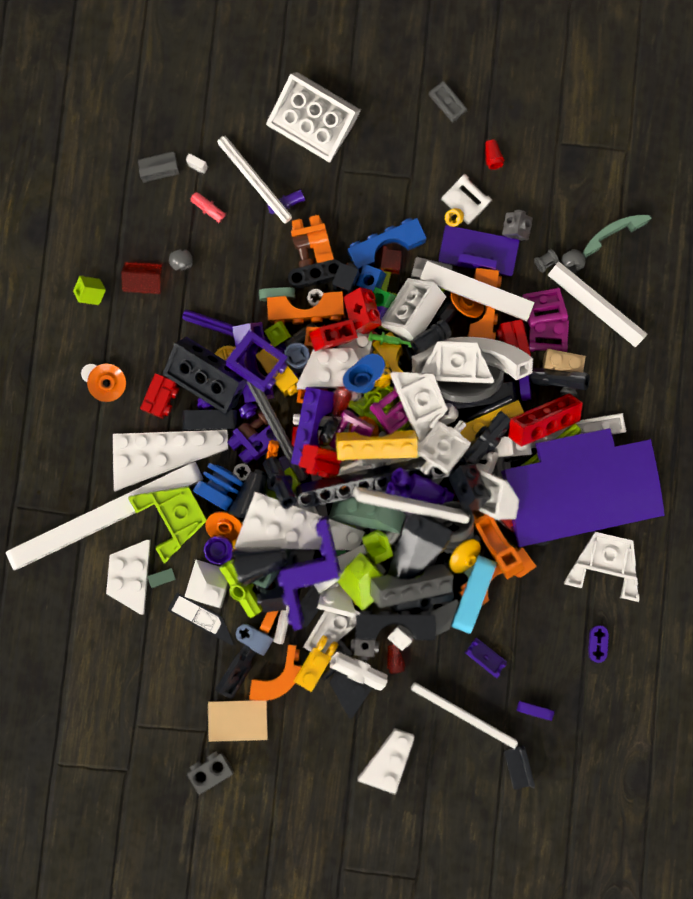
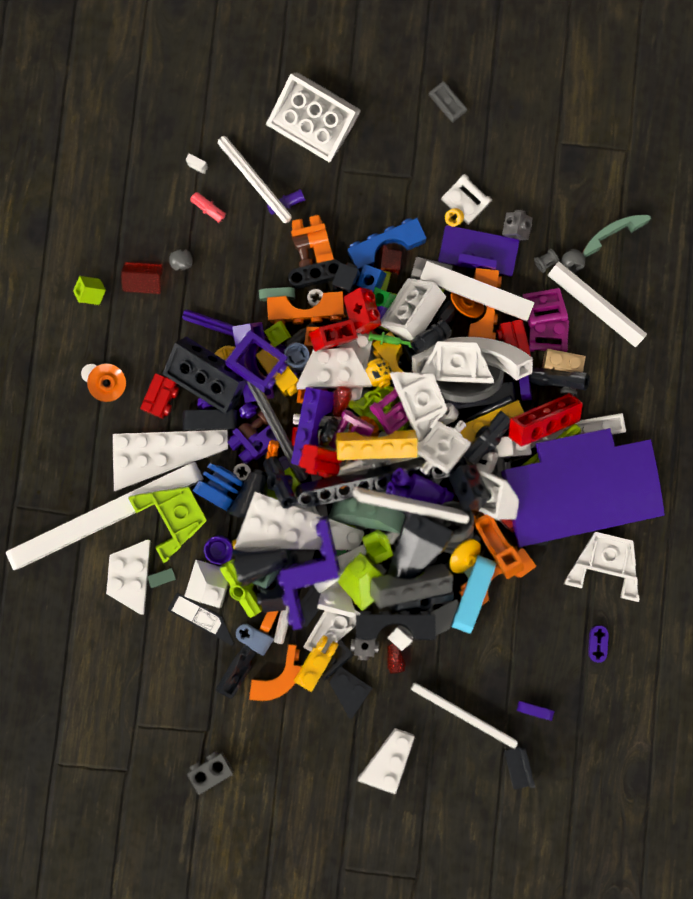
(158, 167): dark grey panel -> none
(223, 524): orange dish -> none
(237, 720): tan tile -> none
(358, 671): white piece -> none
(364, 373): blue piece -> none
(486, 657): dark purple hinge -> none
(494, 157): red cone -> none

